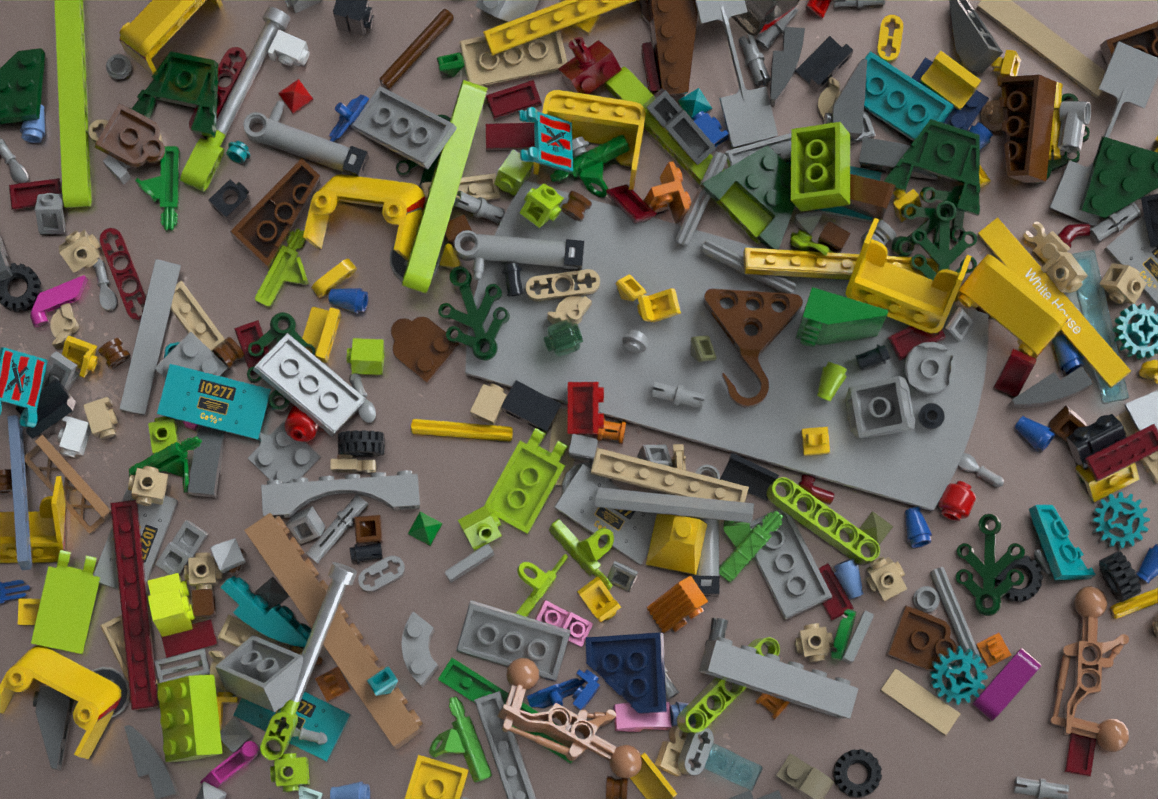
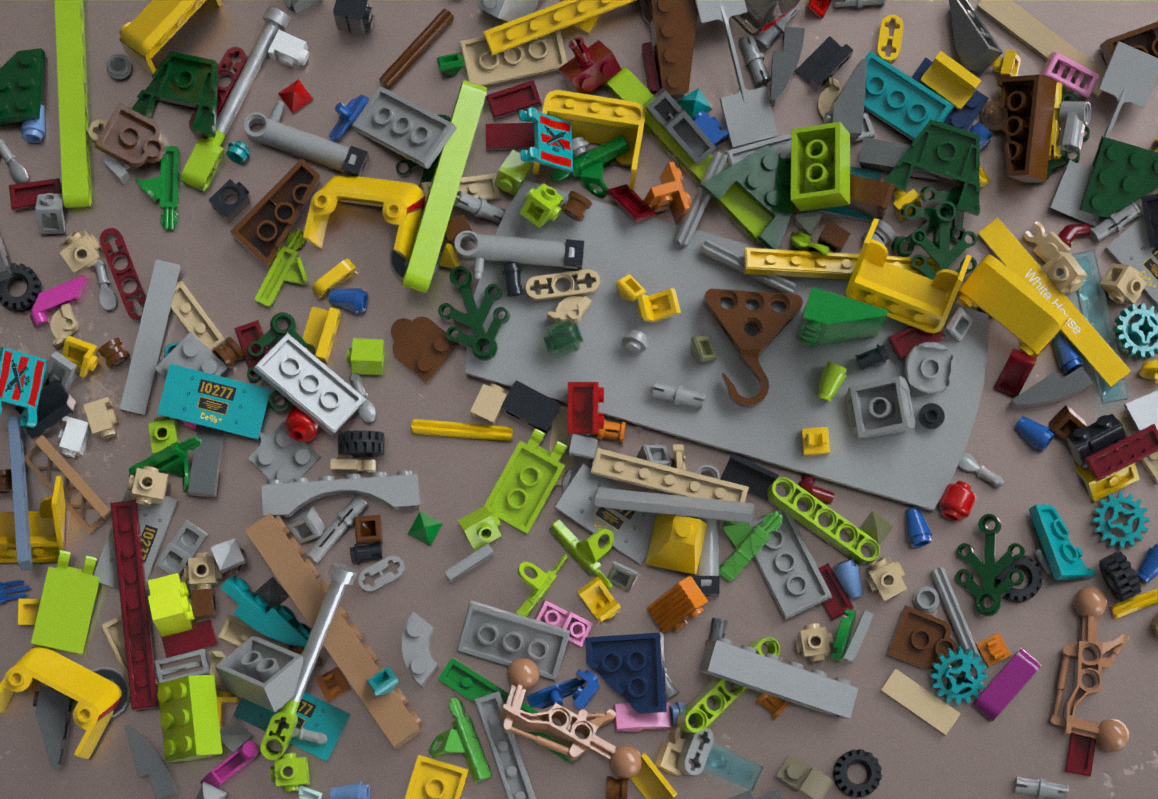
(1064, 61): none -> bright pink slope

